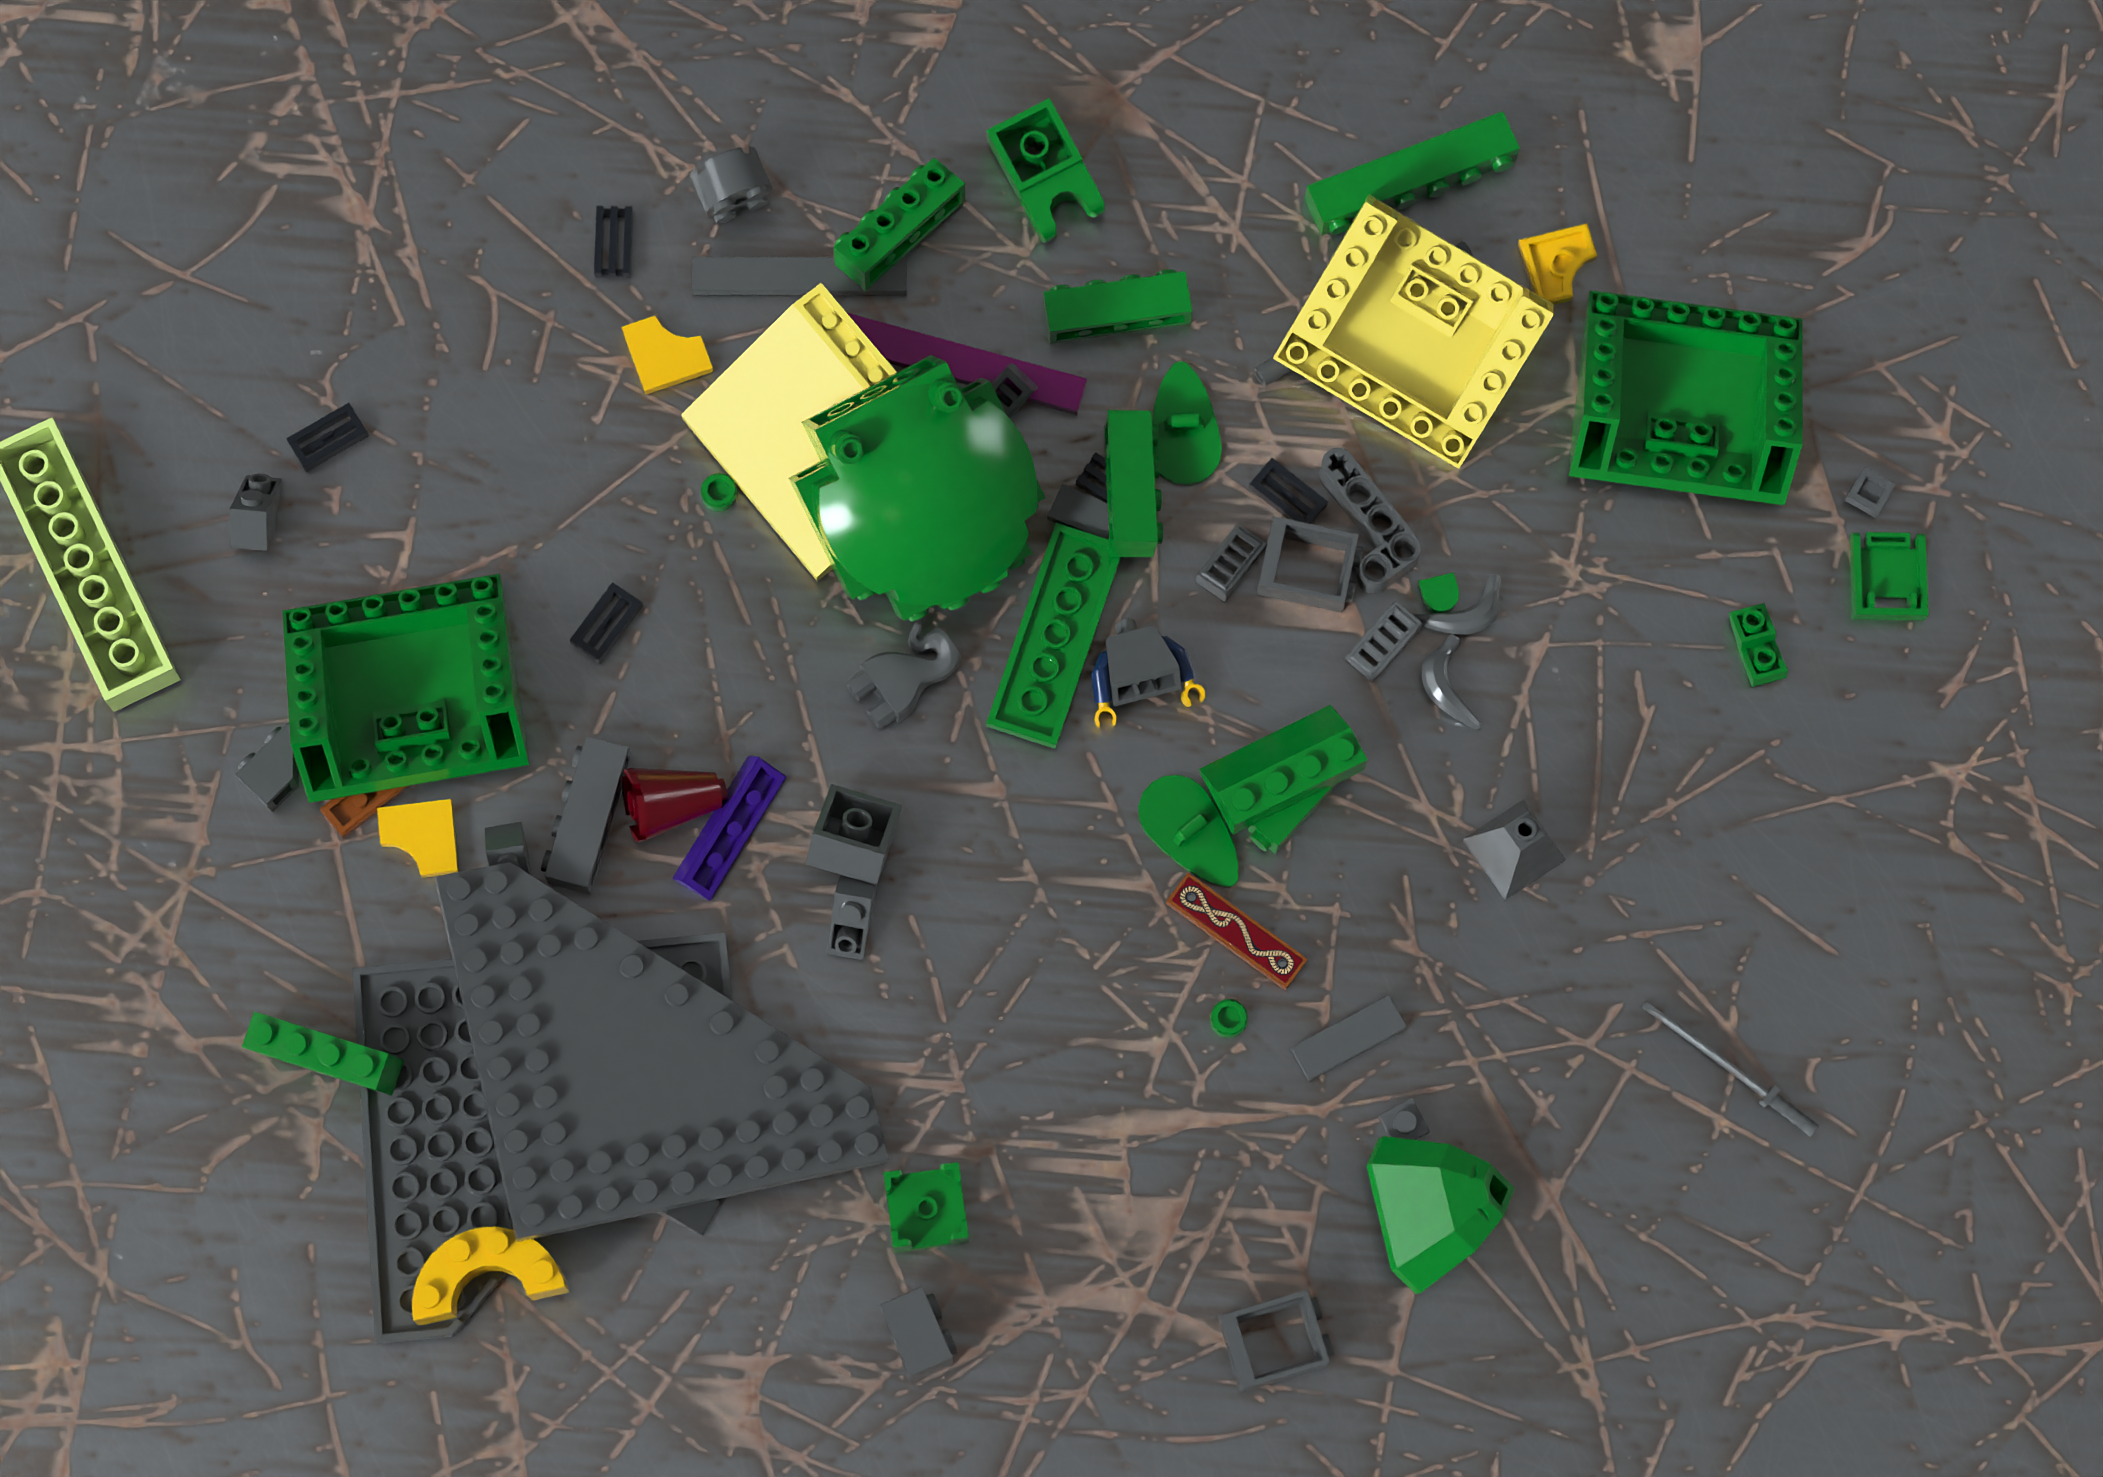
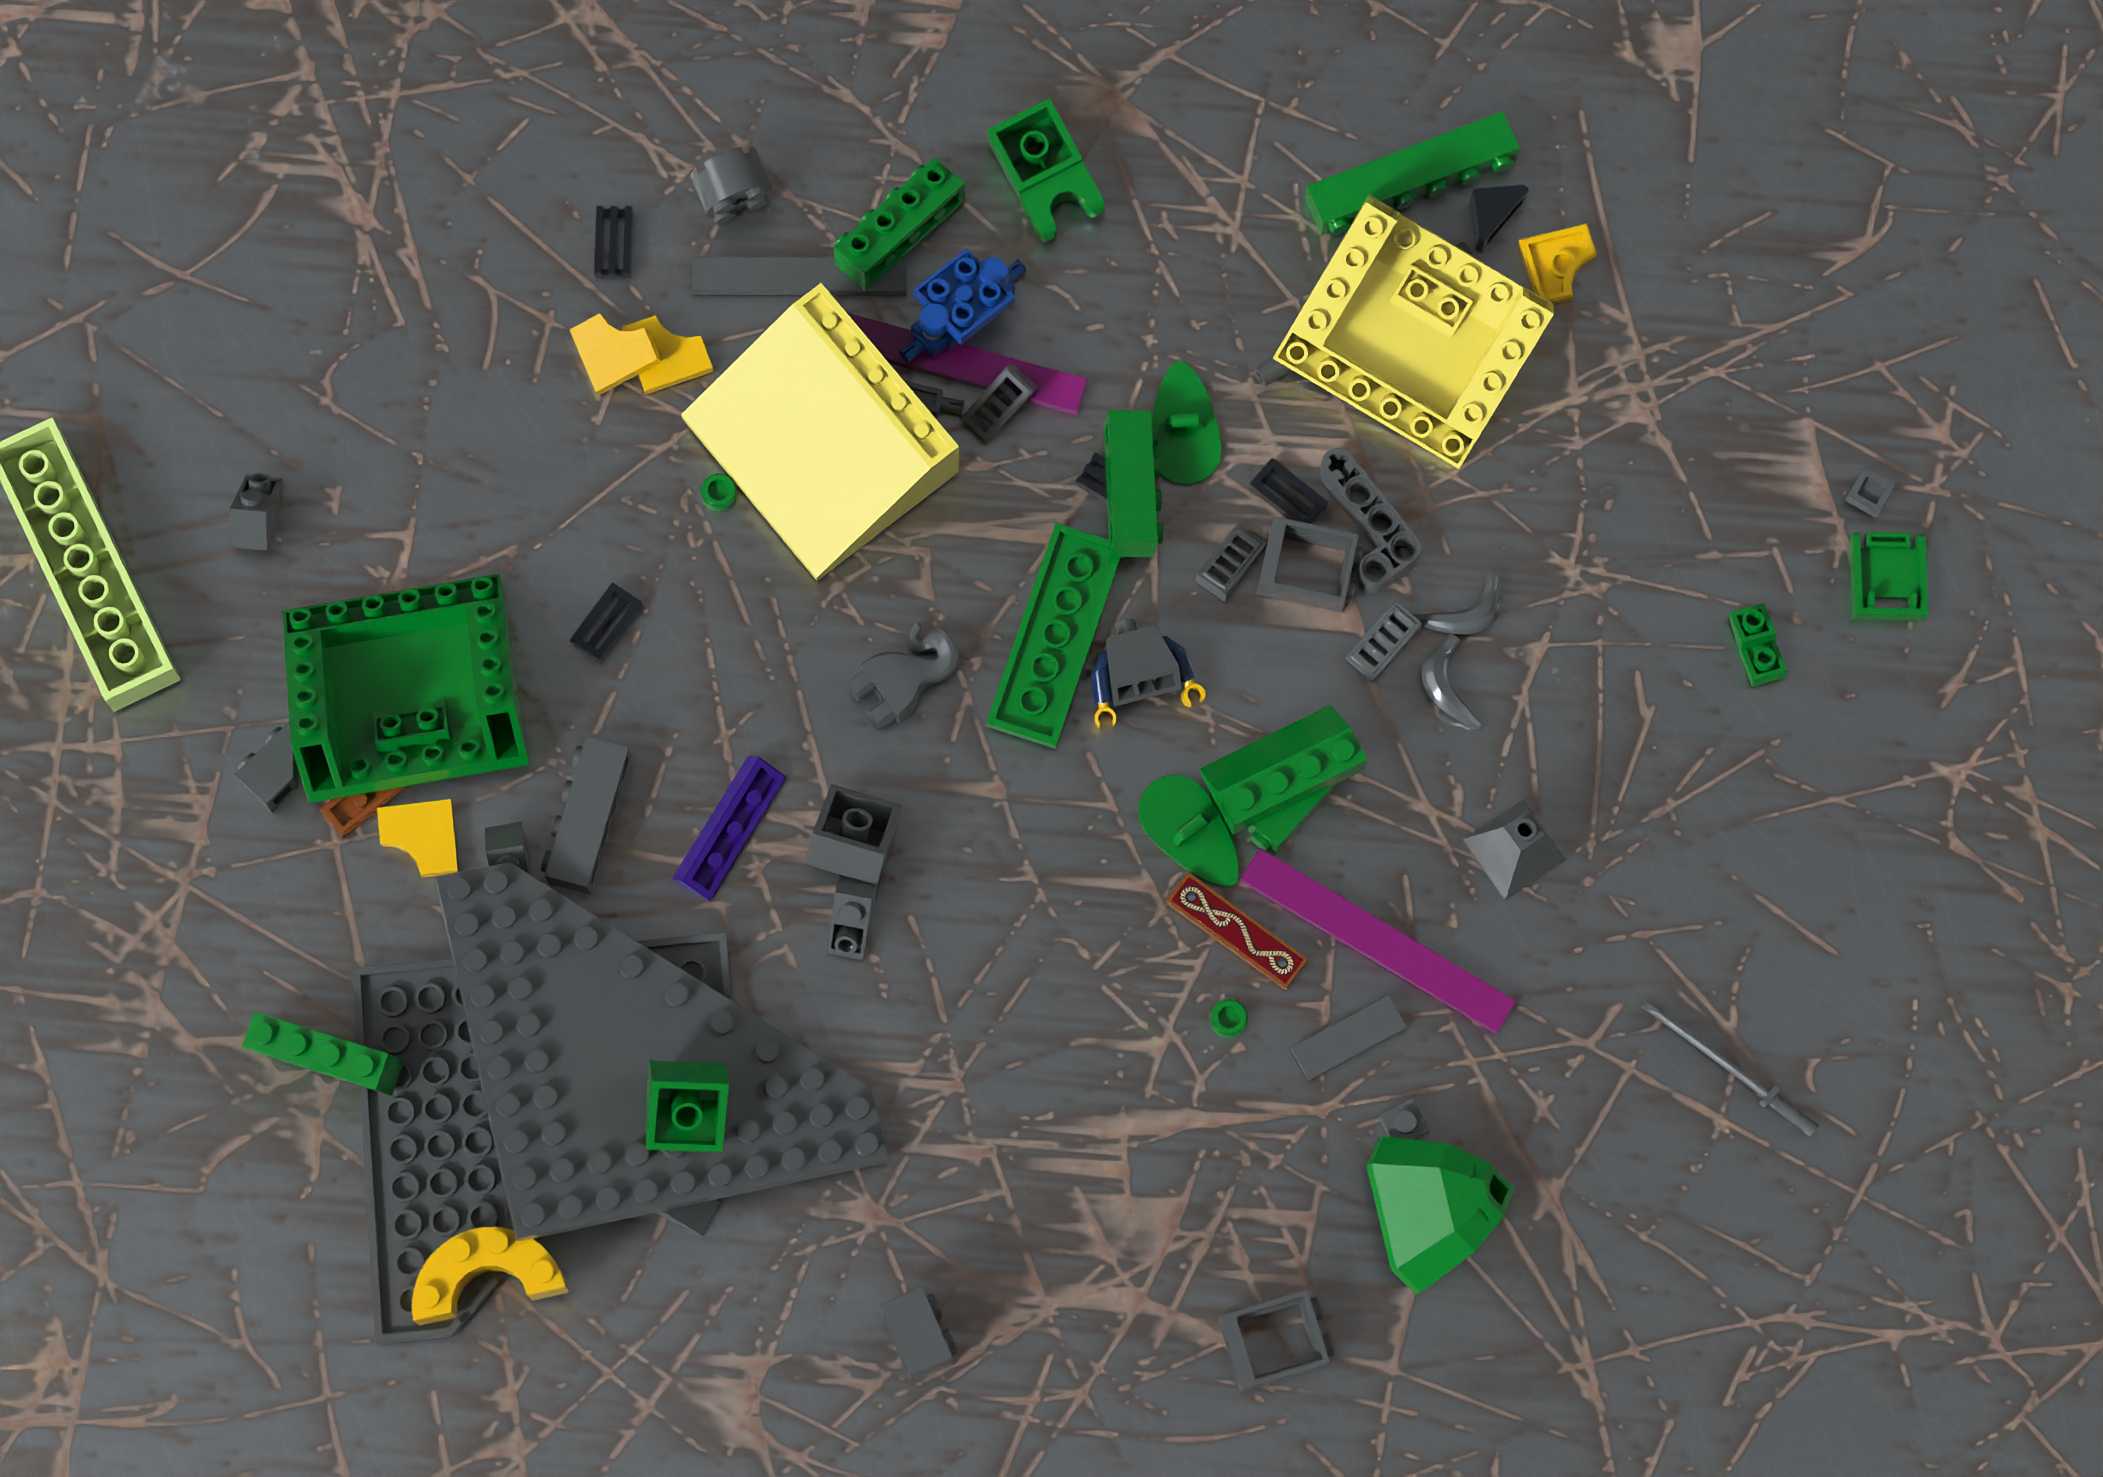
(336, 447): black tile -> none
(613, 354): none -> yellow tile
(668, 798): dark red cone -> none
(686, 1106): none -> green slope
(919, 489): green windscreen -> none
(926, 1208): green panel -> none
(960, 302): none -> blue piece
(1080, 512): dark grey tile -> none
(1117, 306): green brick -> none
(1377, 941): none -> magenta tile
(1439, 593): green tile -> none
(1492, 210): none -> black slope
(1688, 398): green slope -> none

